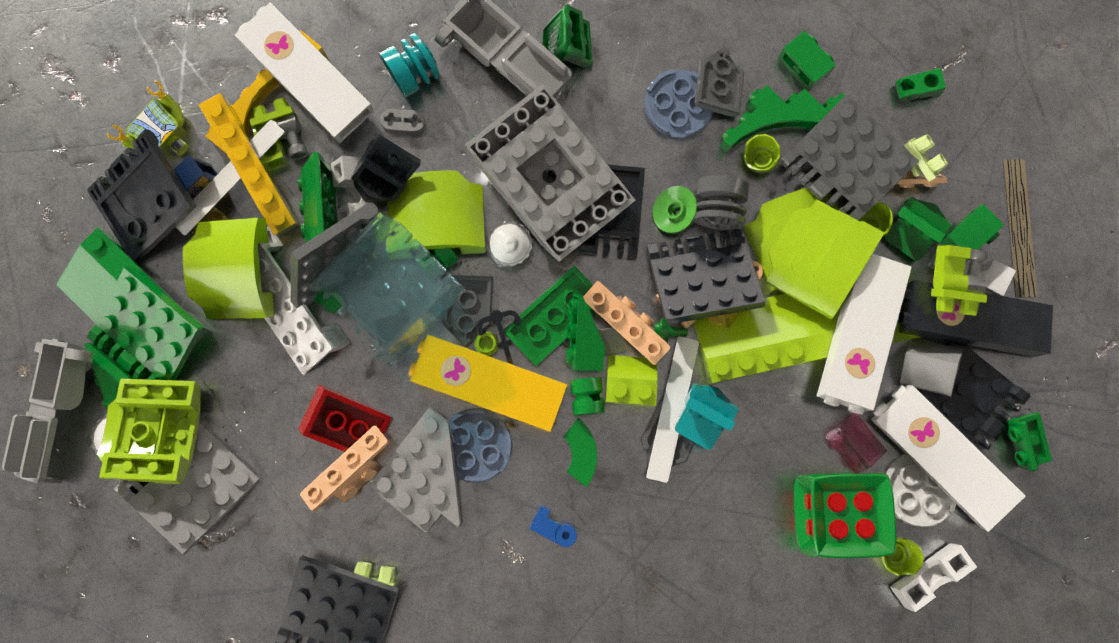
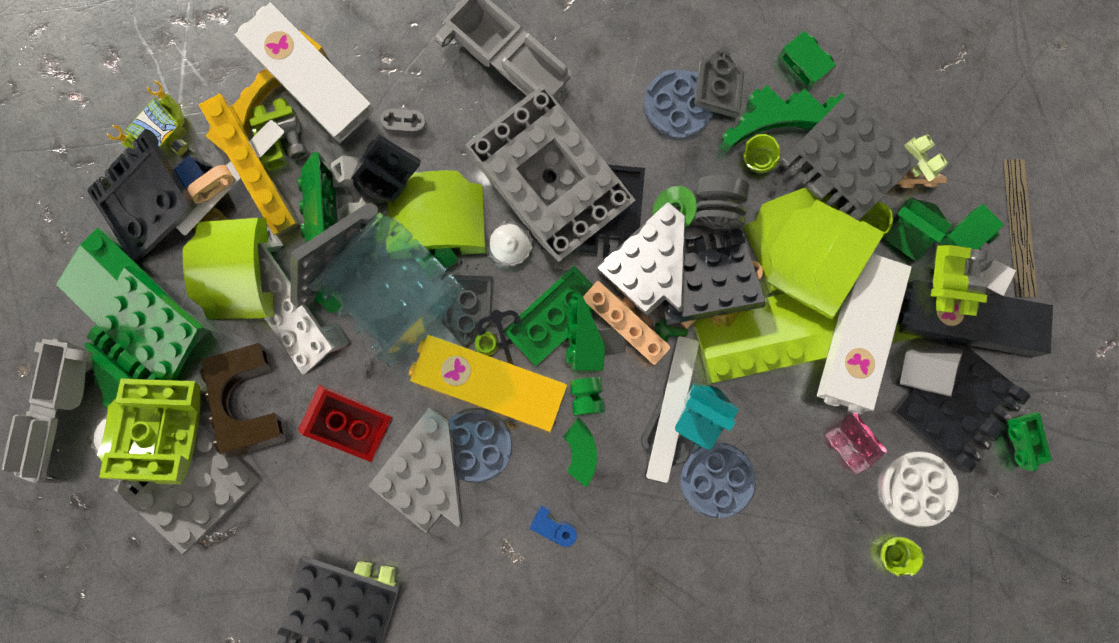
(210, 184): none -> light nougat beam
(221, 376): none -> dark brown arch
(348, 472): light nougat bracket -> none
(410, 64): teal wheel -> none
(569, 37): green piece -> none
(631, 381): lime slope -> none
(651, 262): none -> wing
(718, 480): none -> sand blue tile
(845, 515): green piece -> none
(921, 85): green leg -> none
(943, 567): white arch -> none
(947, 457): white brick -> none

